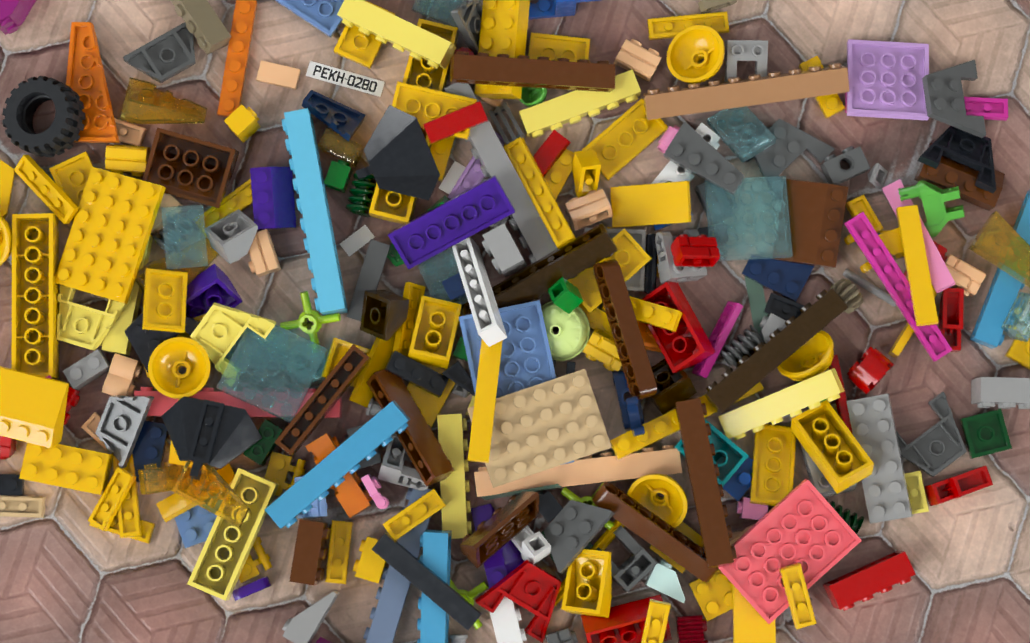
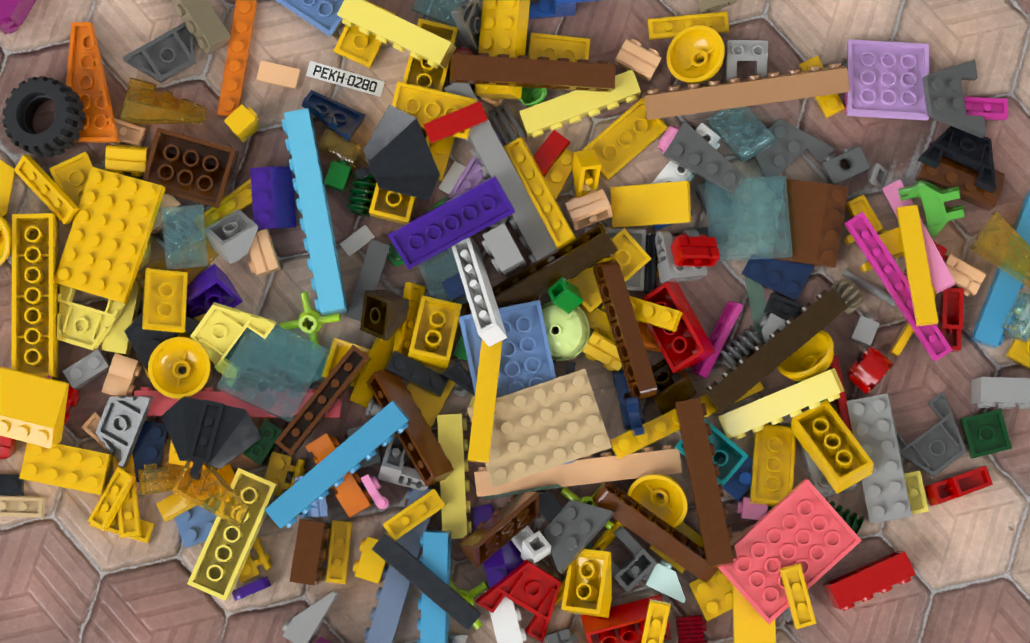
(864, 330): none -> light grey brick

